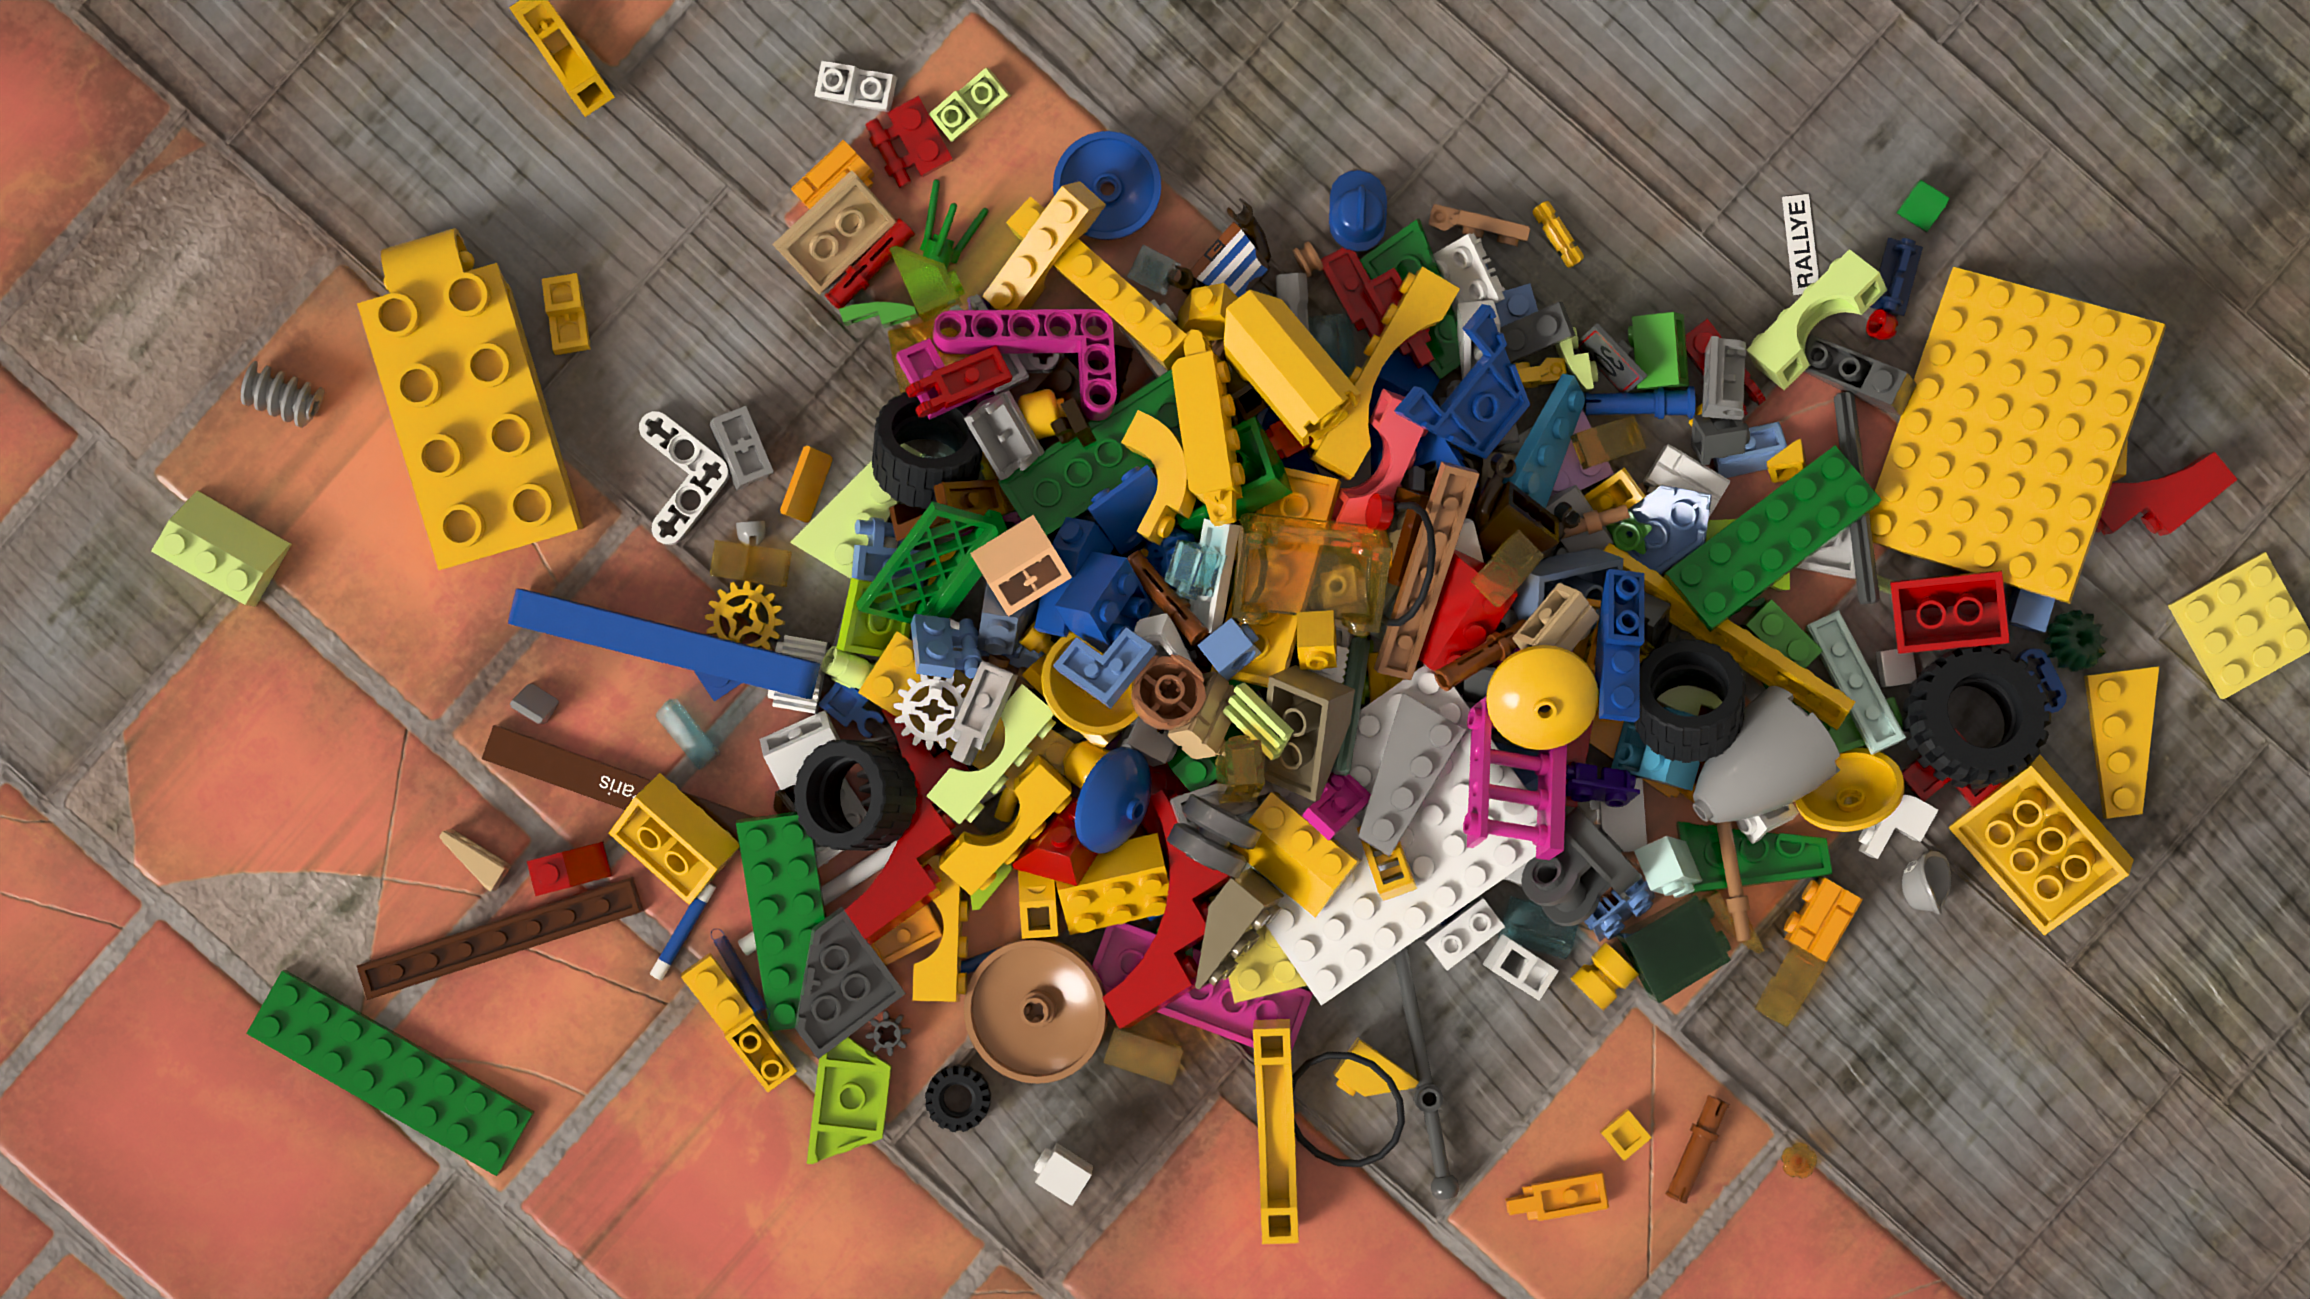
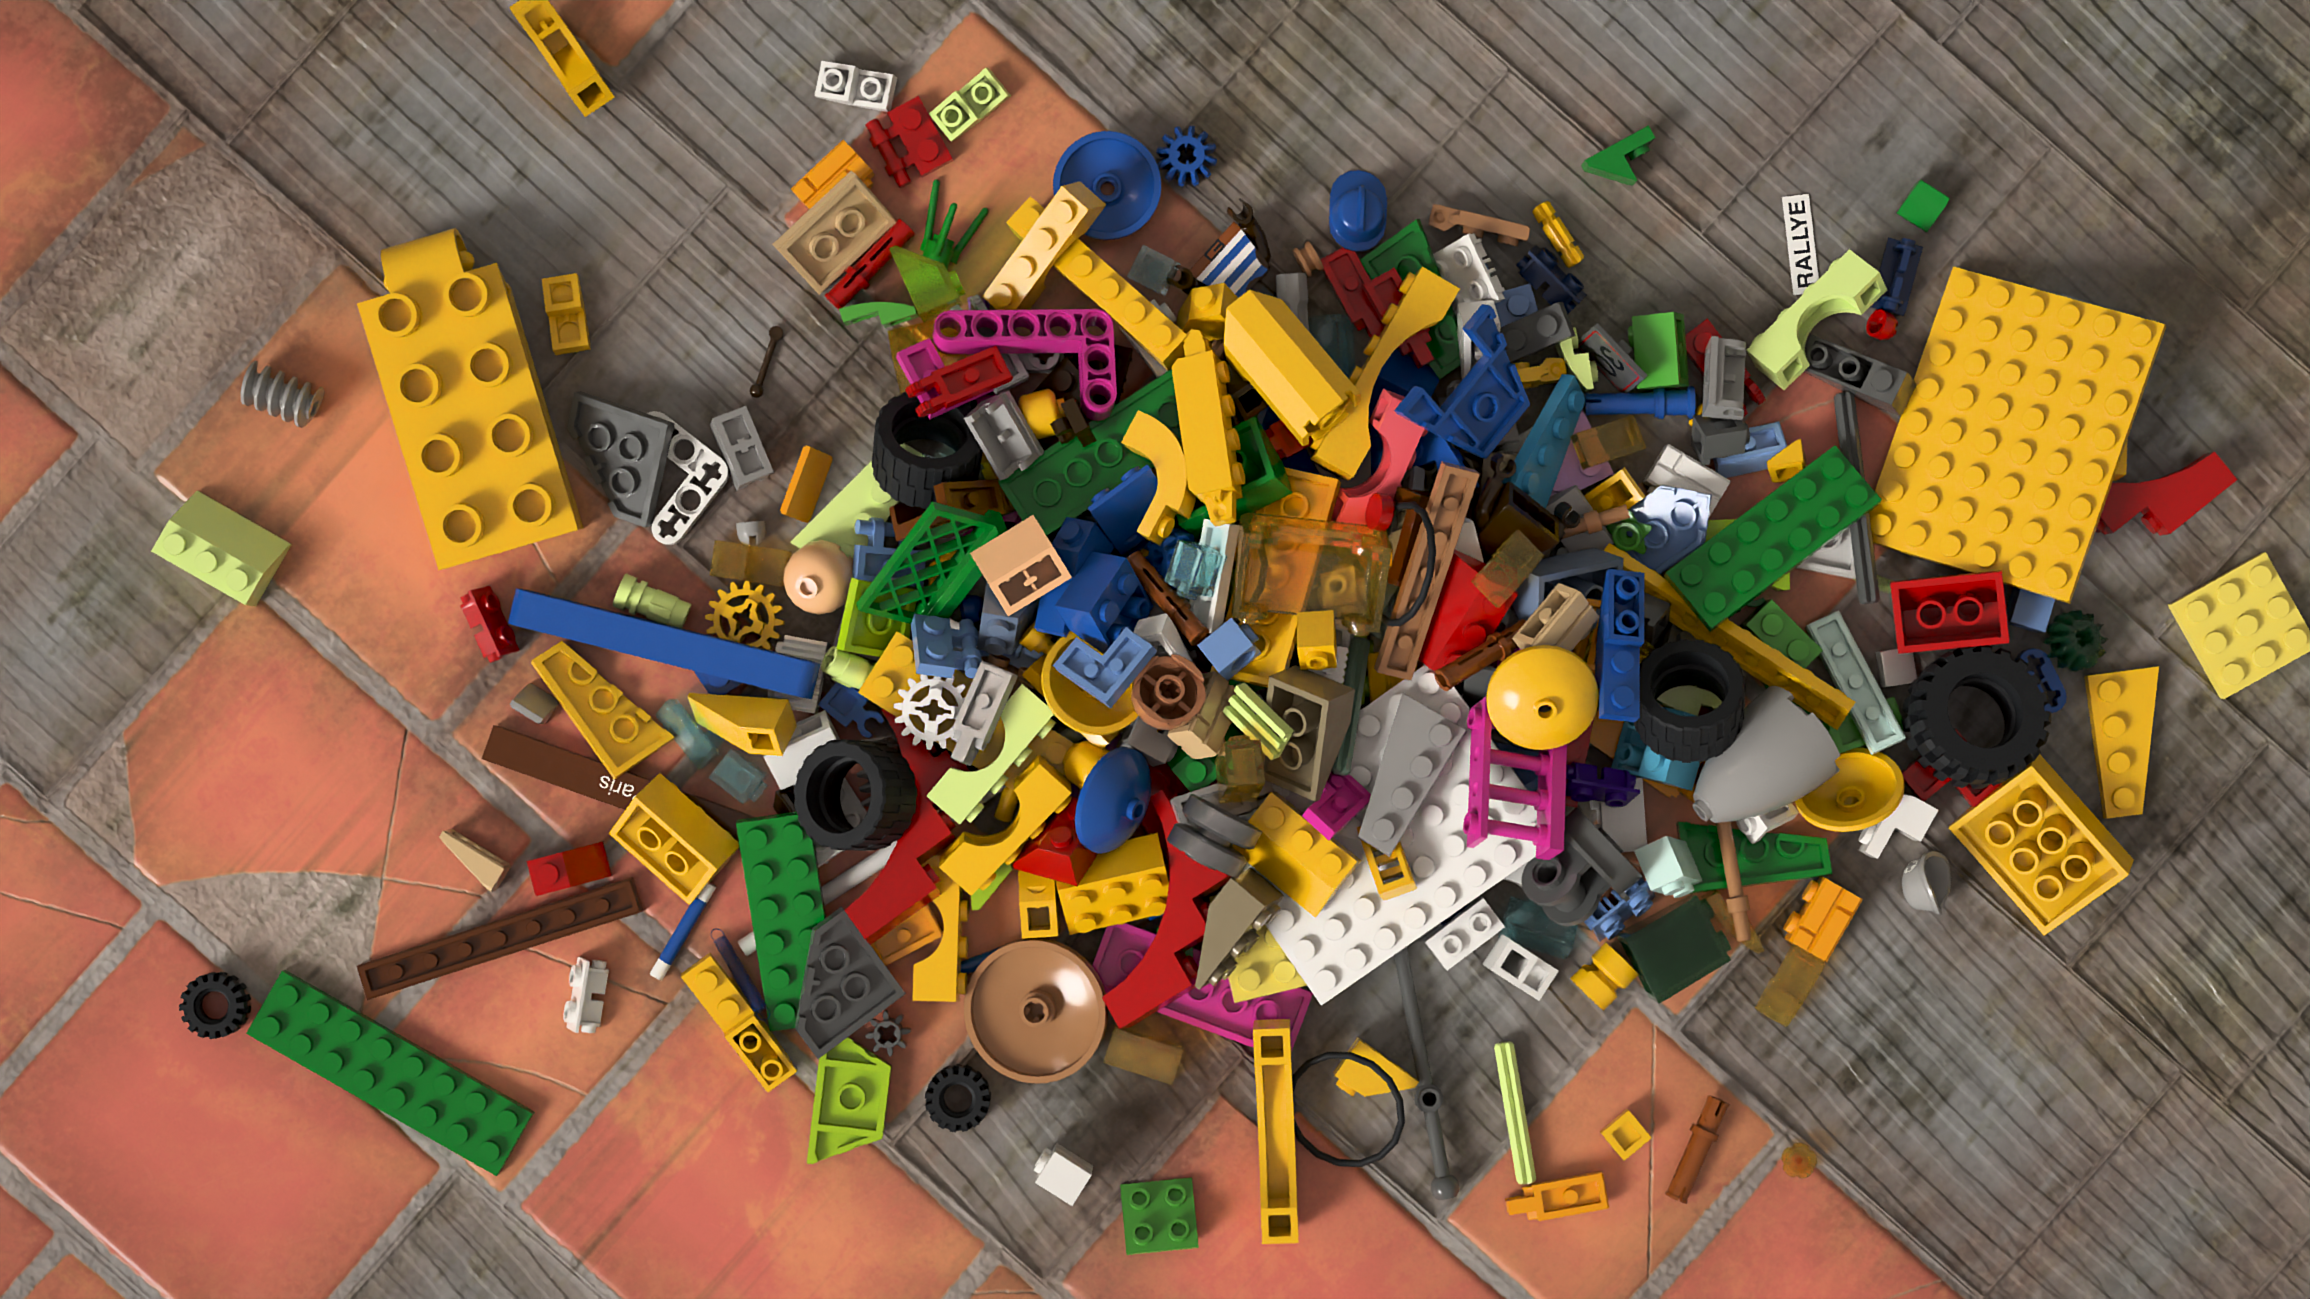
(194, 1011): none -> black tyre
(484, 609): none -> red hinge
(582, 1008): none -> white hinge
(604, 716): none -> yellow wing
(623, 452): none -> dark grey plate
(651, 602): none -> yellowish green axle
(740, 777): none -> clear light blue brick
(748, 722): none -> yellow slope
(776, 334): none -> dark brown hinge
(818, 577): none -> light nougat cylinder
(971, 608): none -> blue hinge
(1159, 1216): none -> bright green hinge
(1199, 156): none -> blue gear
(1515, 1112): none -> yellowish green axle
(1544, 268): none -> dark blue hinge
(1612, 162): none -> green slope

